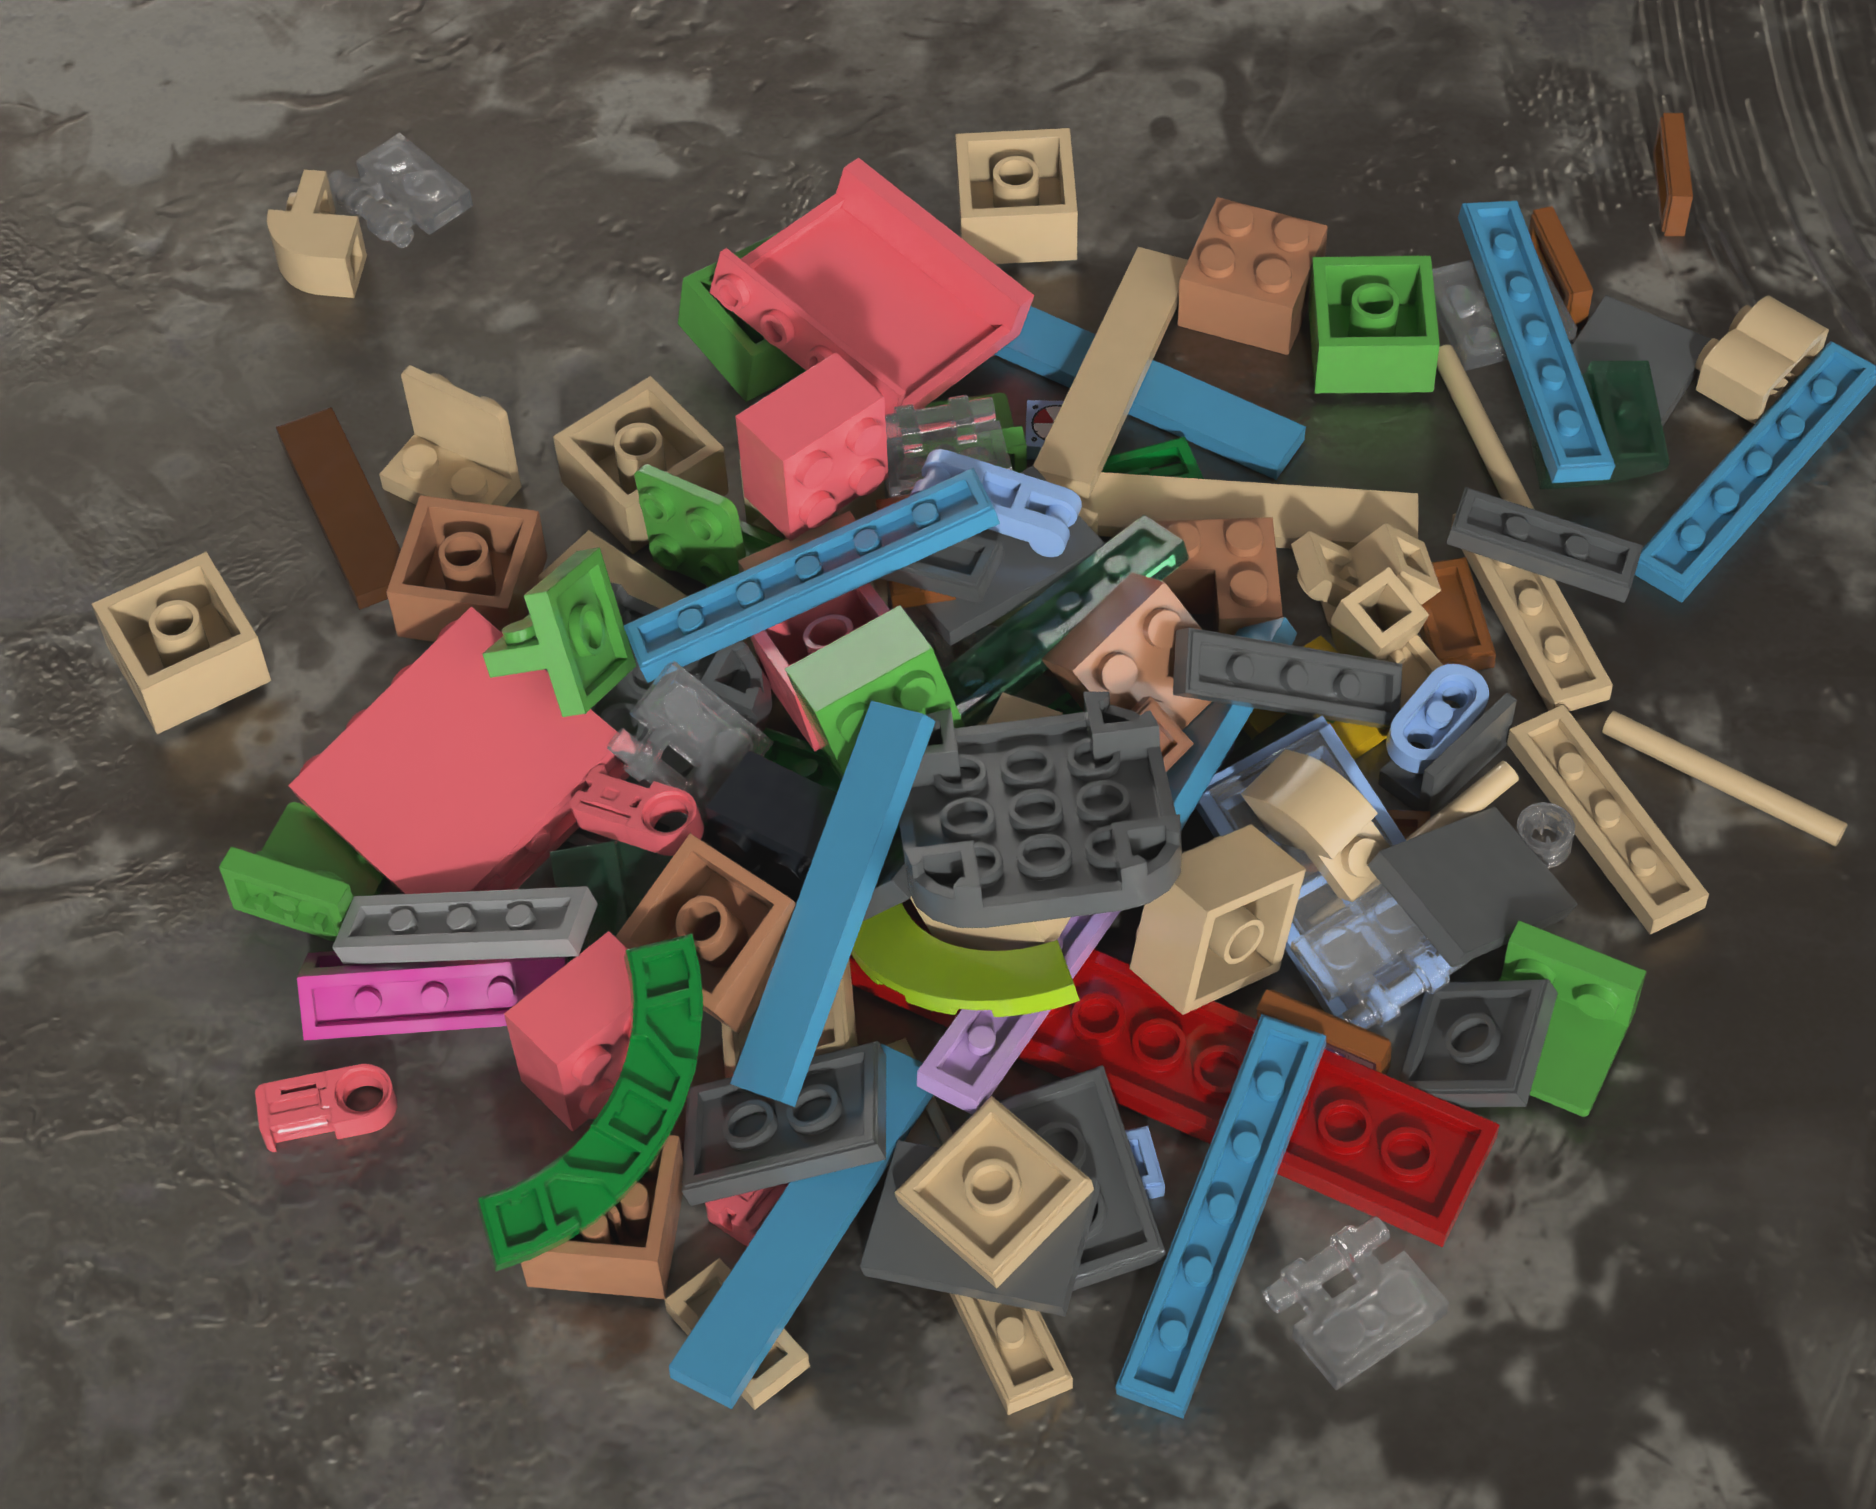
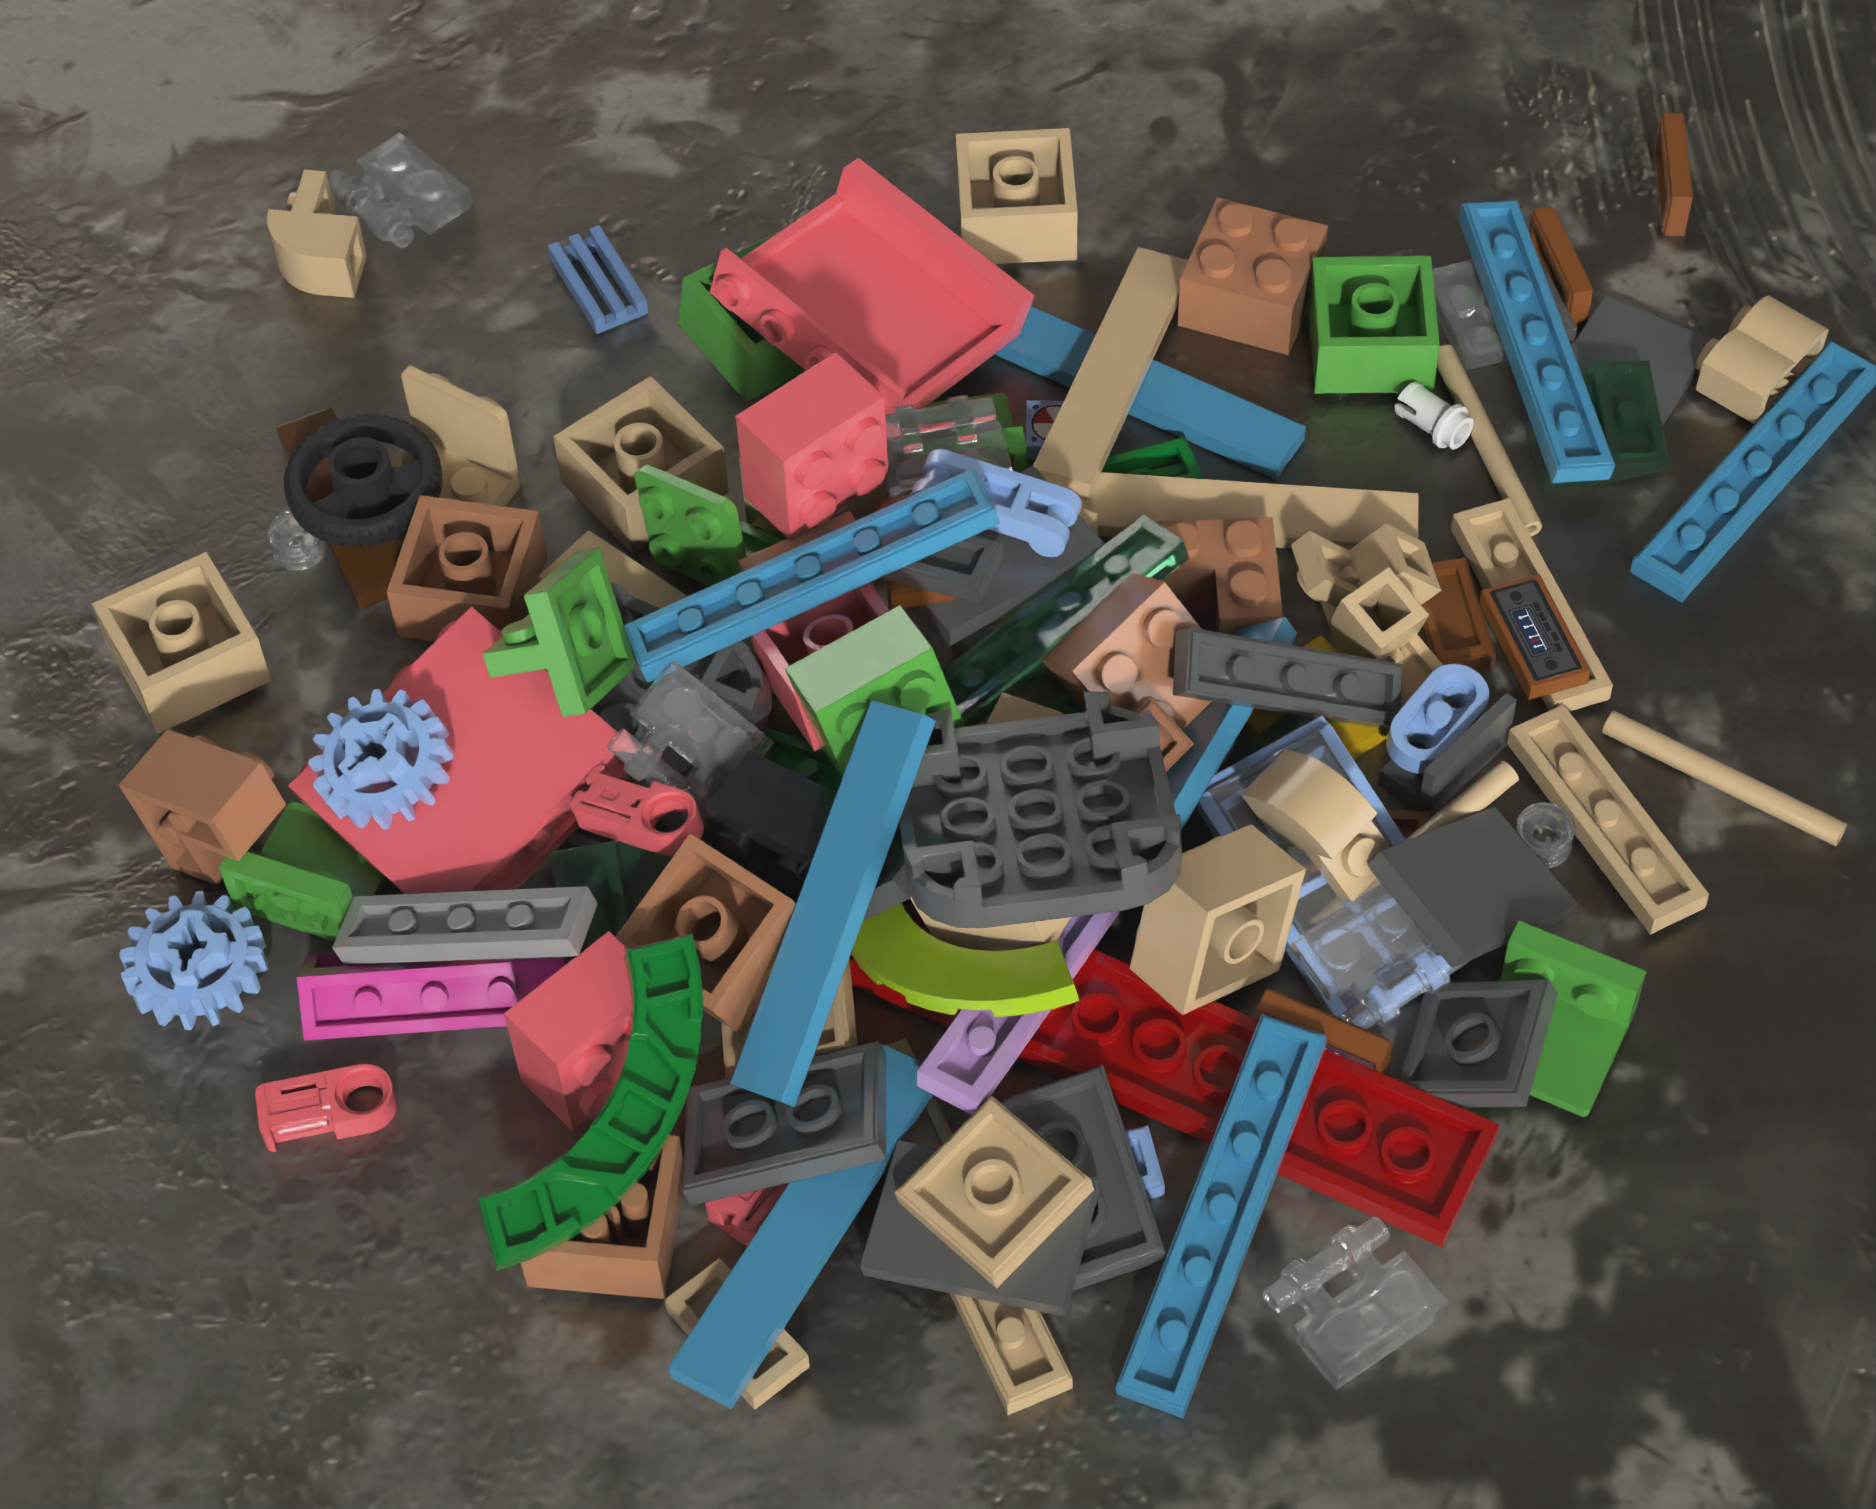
(194, 960): none -> light blue gear
(201, 802): none -> nougat brick
(298, 556): none -> clear bush
(363, 480): none -> black wheel
(381, 759): none -> light blue gear
(582, 250): none -> medium blue tile
(1445, 423): none -> white pin
(1534, 637): none -> tile
(1545, 544): dark grey tile -> none

